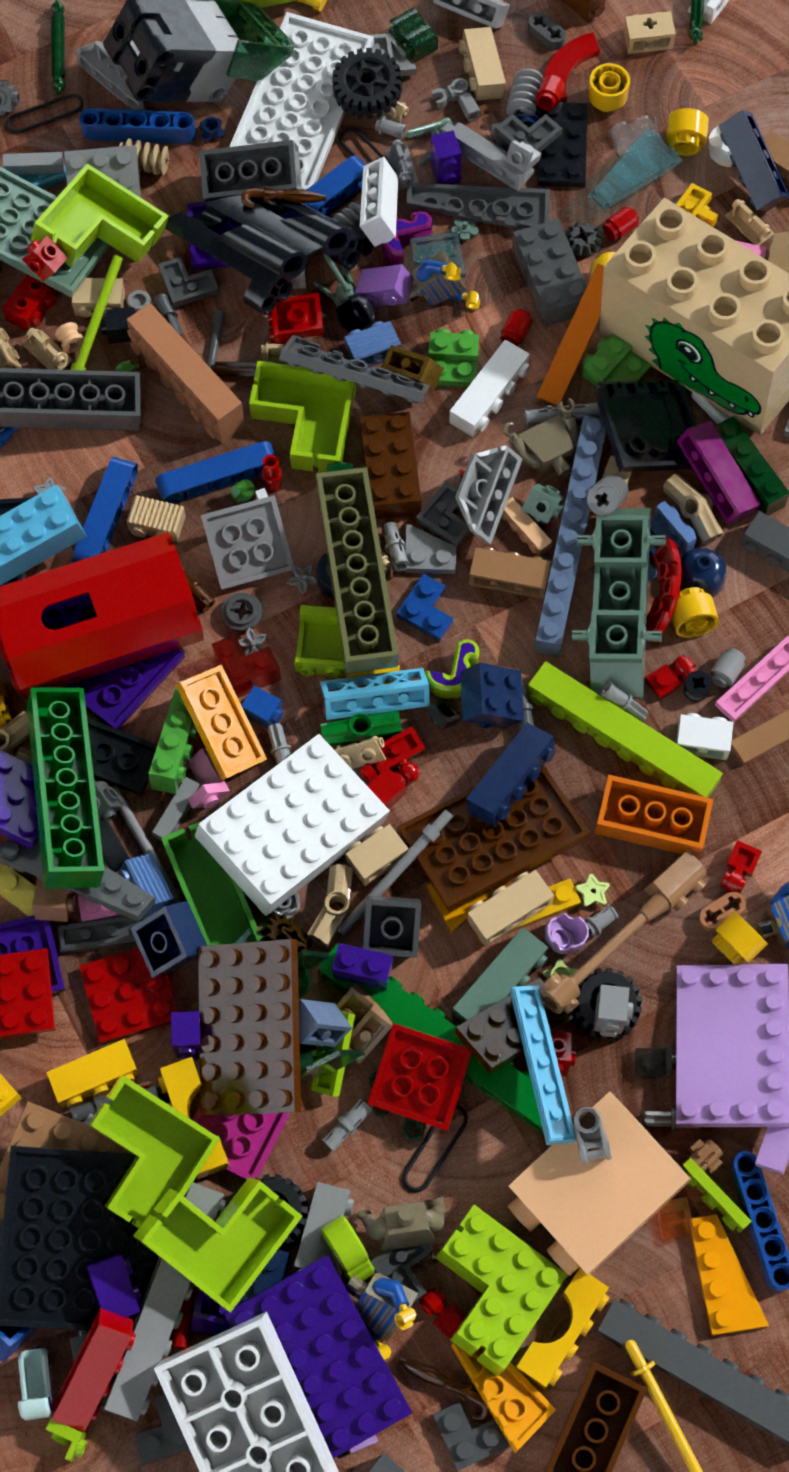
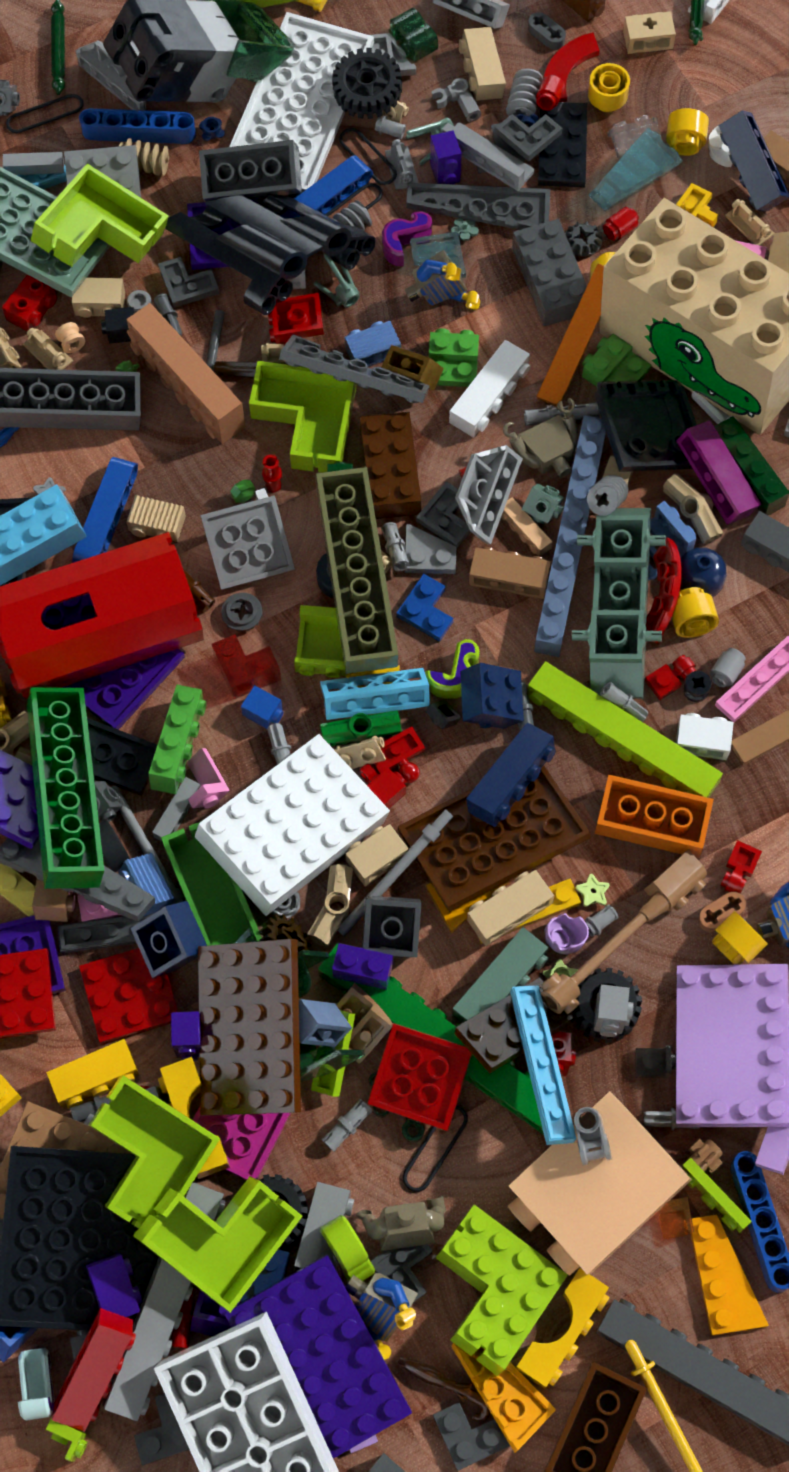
(44, 257): red brick -> none
(97, 314): lime bar -> none
(213, 473): blue beam -> none
(221, 722): light orange plate -> none
(252, 642): light grey plant -> none
(296, 196): reddish brown piece -> none
(302, 578): light grey plant -> none
(355, 313): black hair -> none
(379, 202): white brick -> none
(385, 285): medium lavender brick -> none
(448, 1319): red plate -> none
(516, 327): red brick -> none
(522, 156): light grey bracket -> none

